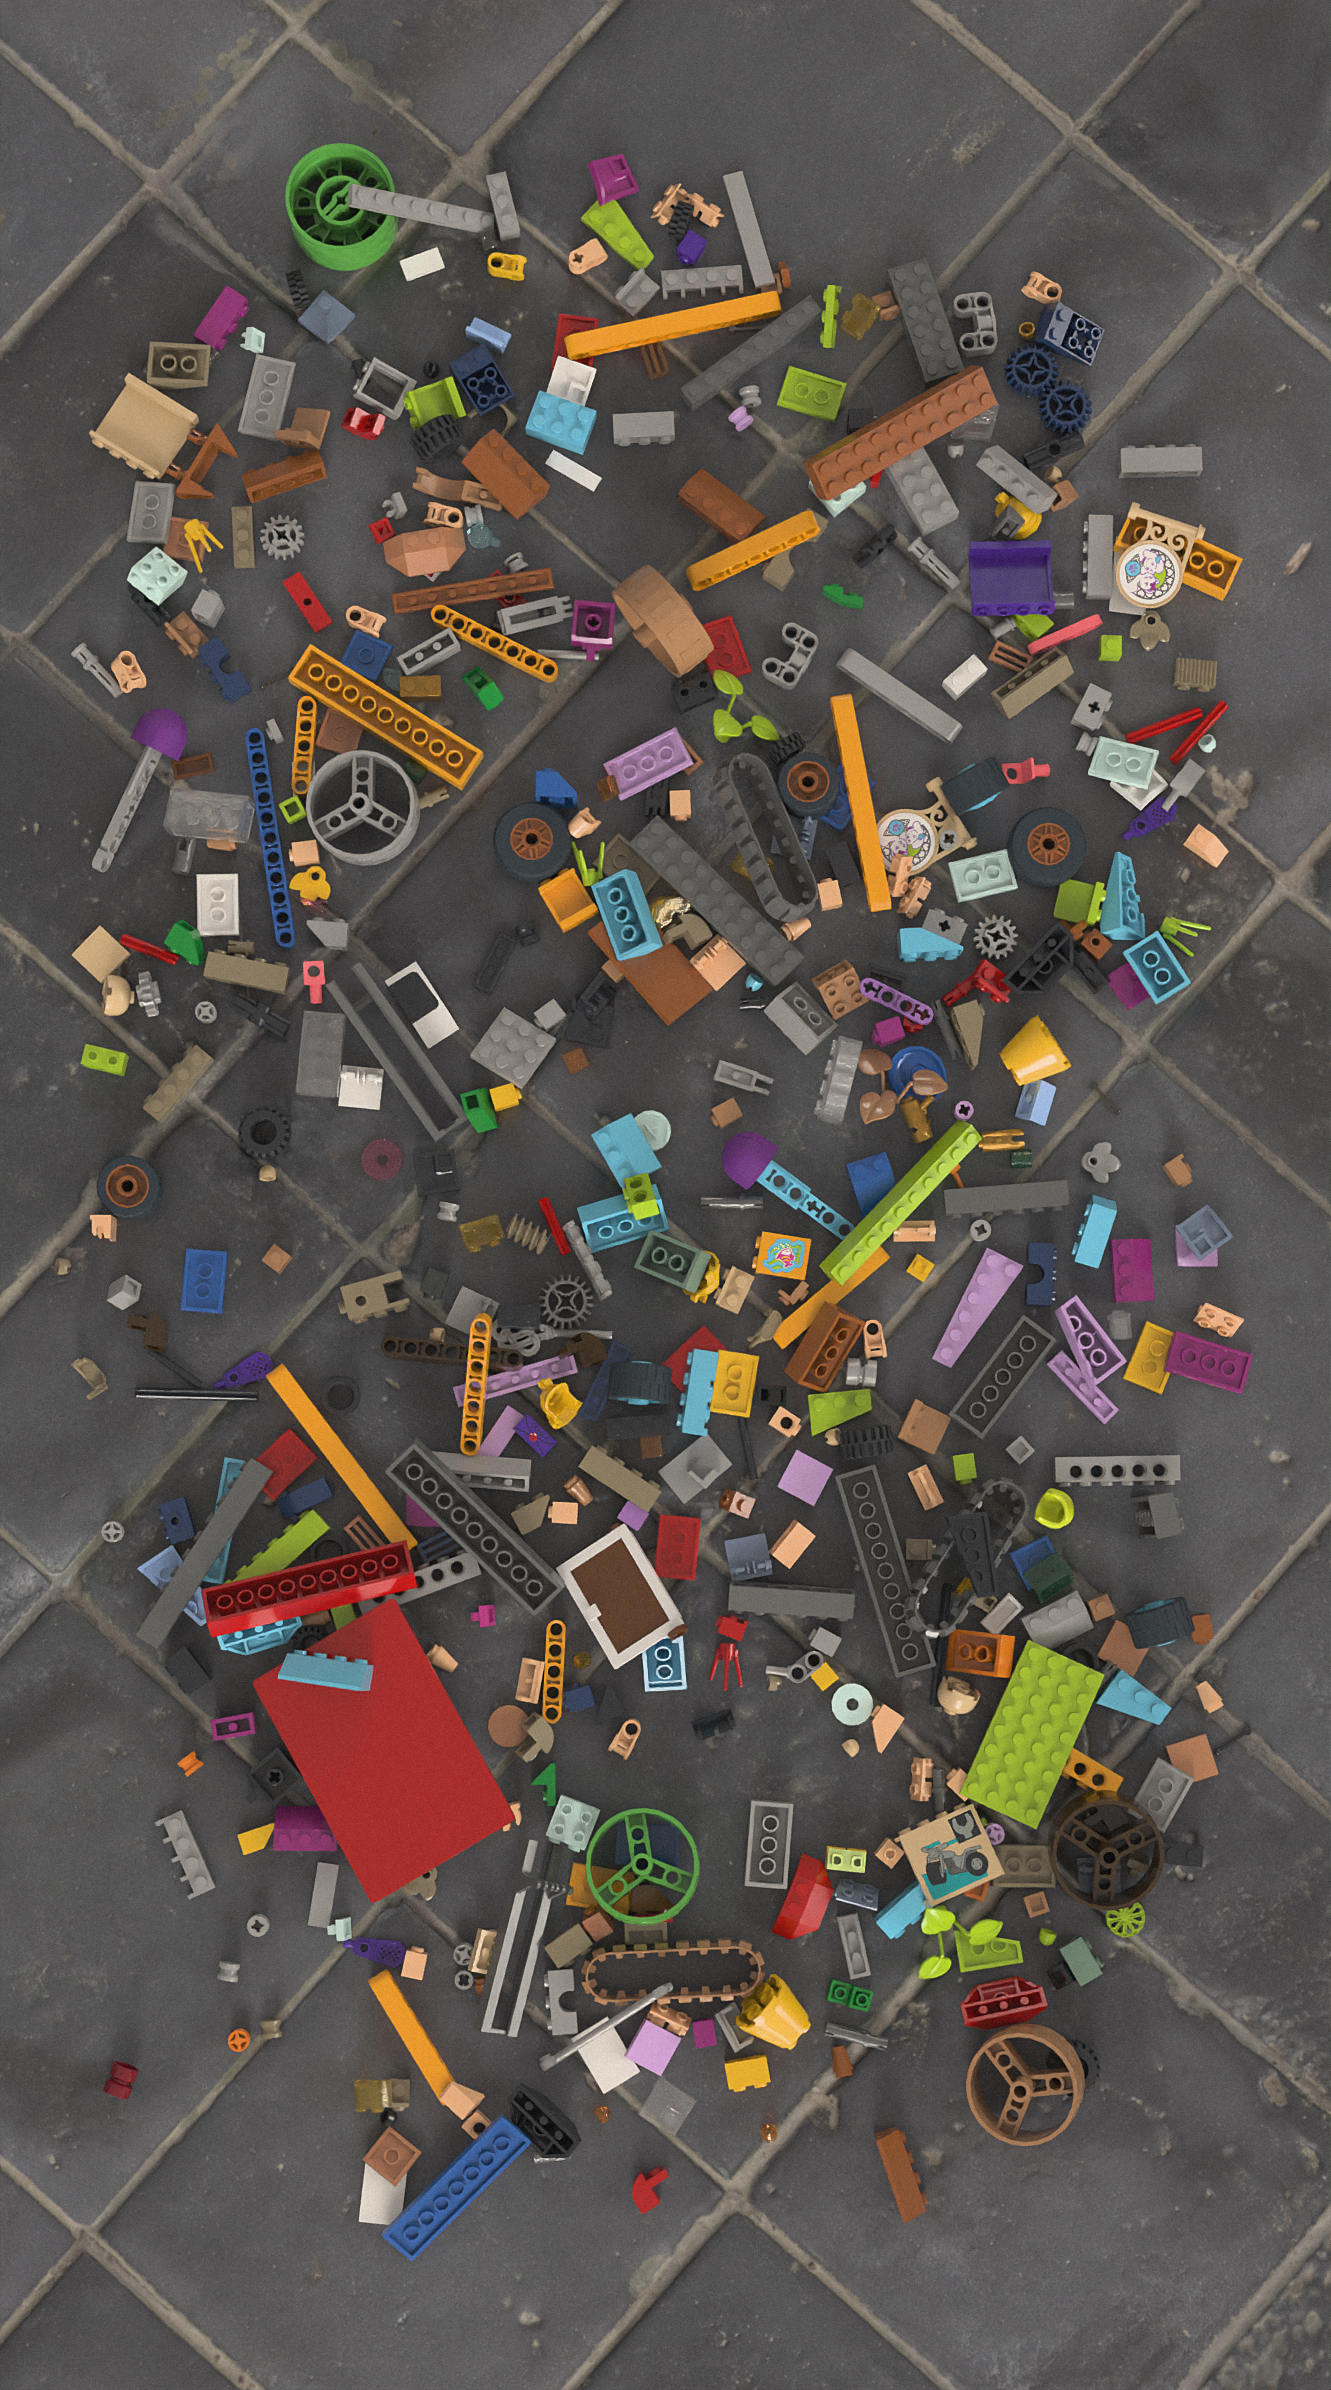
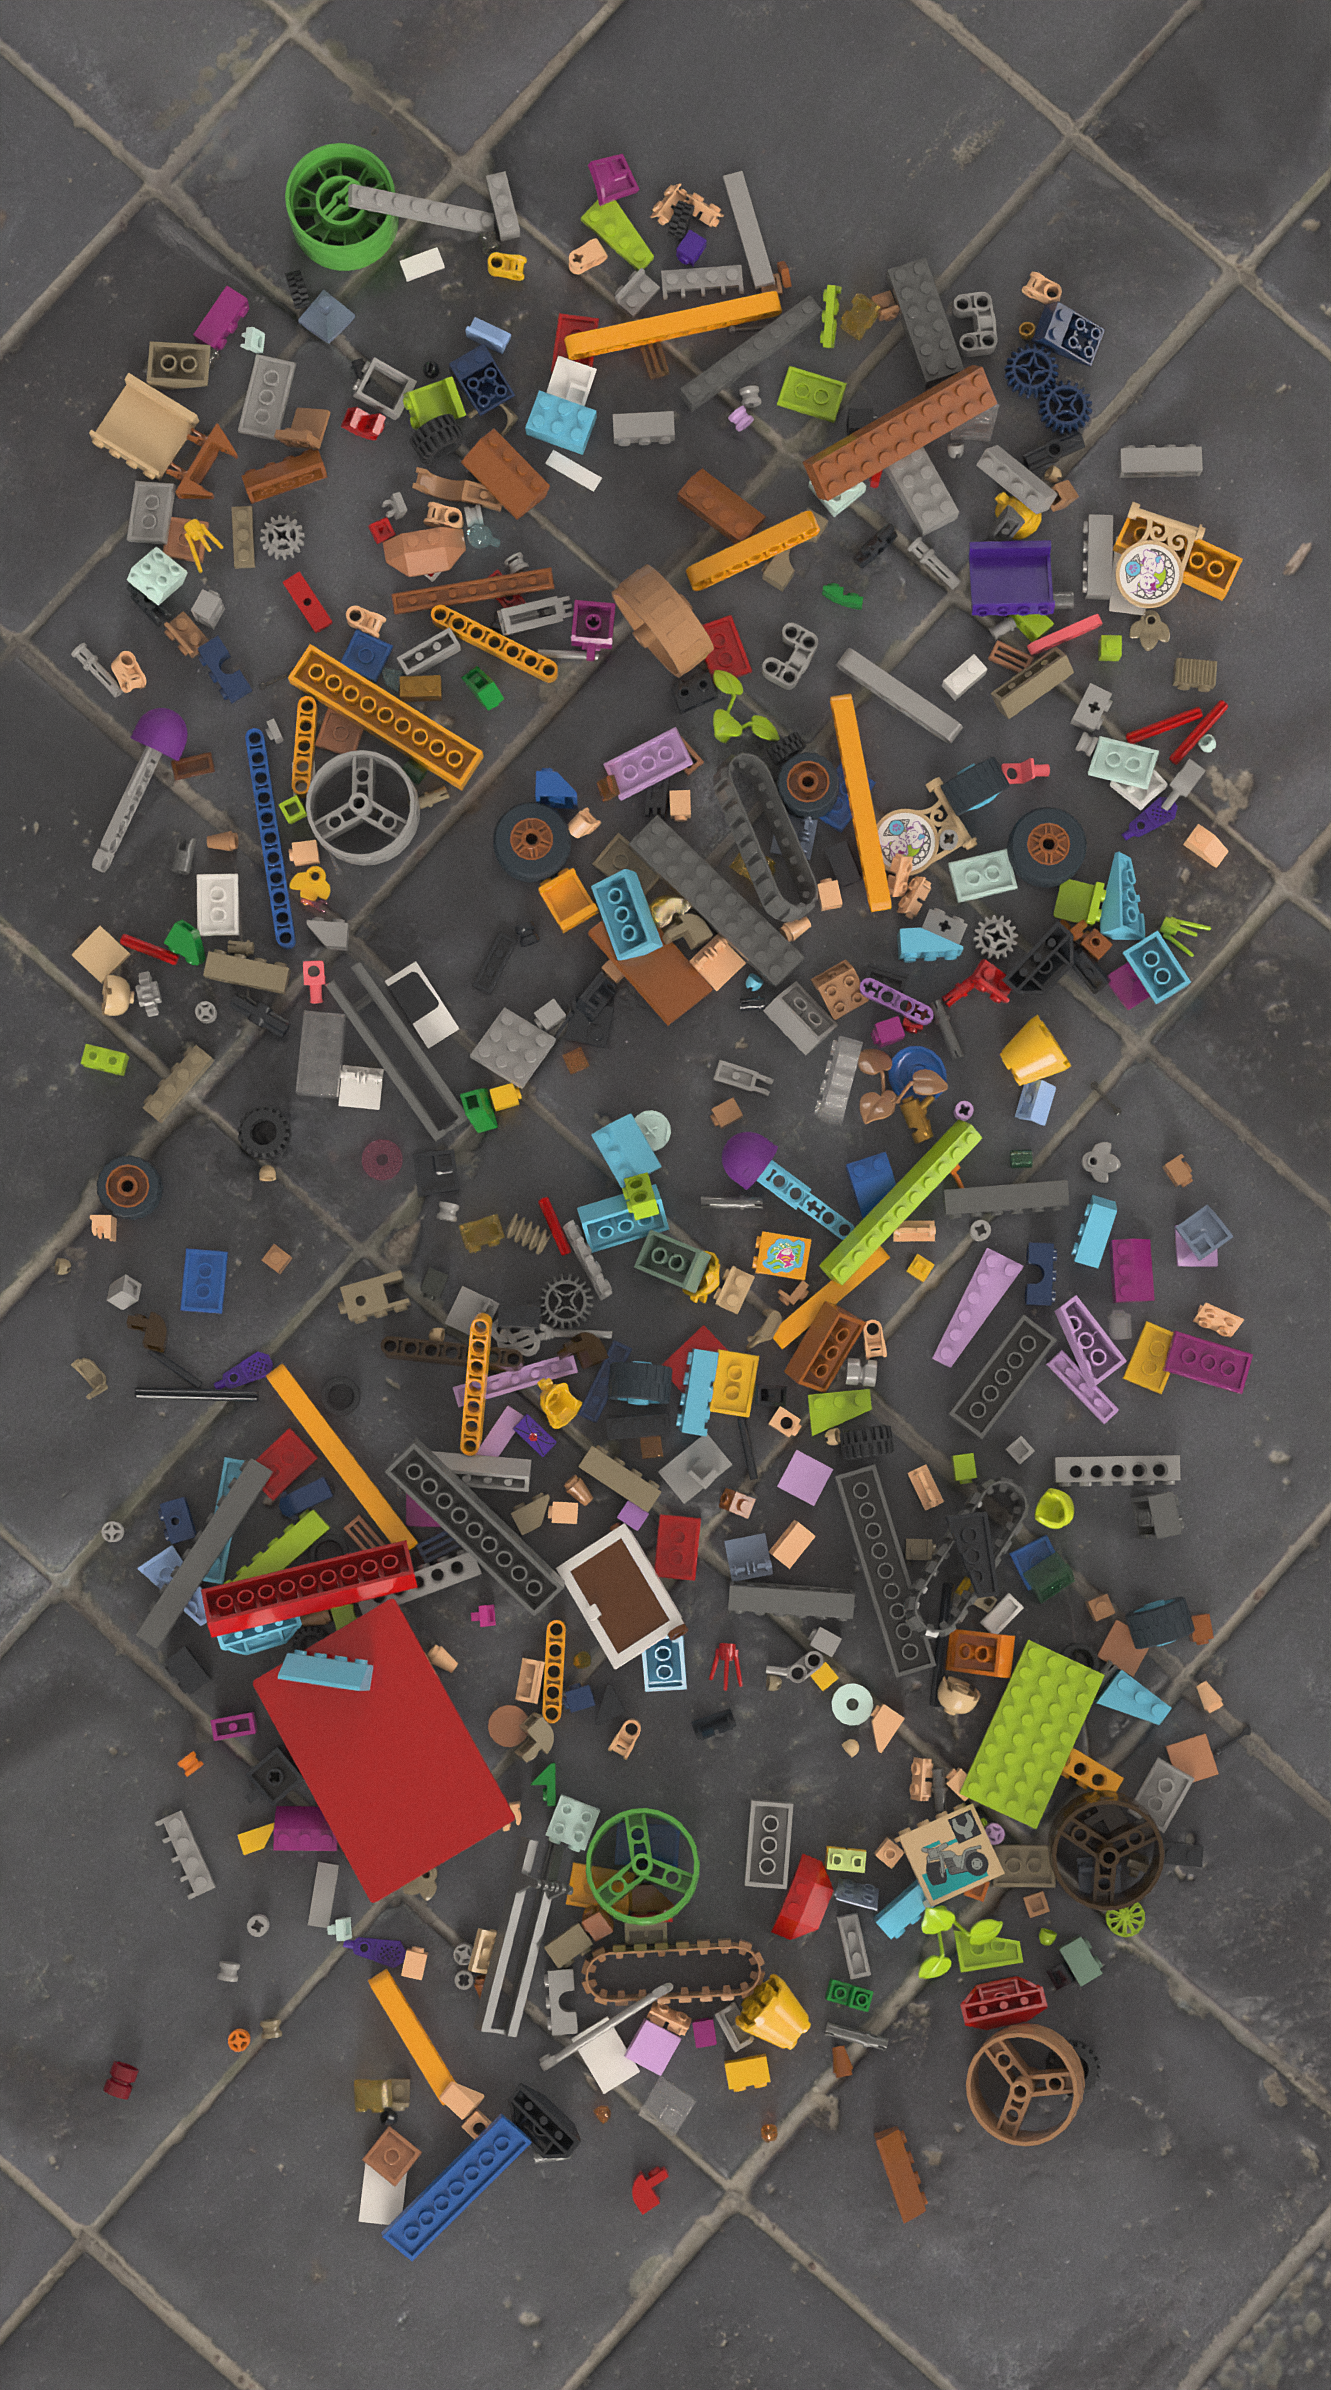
(209, 815): clear brick -> none
(589, 876): lime plant -> none
(731, 1627): red brick -> none
(923, 1427): medium nougat bracket -> none
(968, 1027): dark tan slope -> none
(1000, 1140): pearl gold piece -> none
(1057, 1621): light grey slope -> none

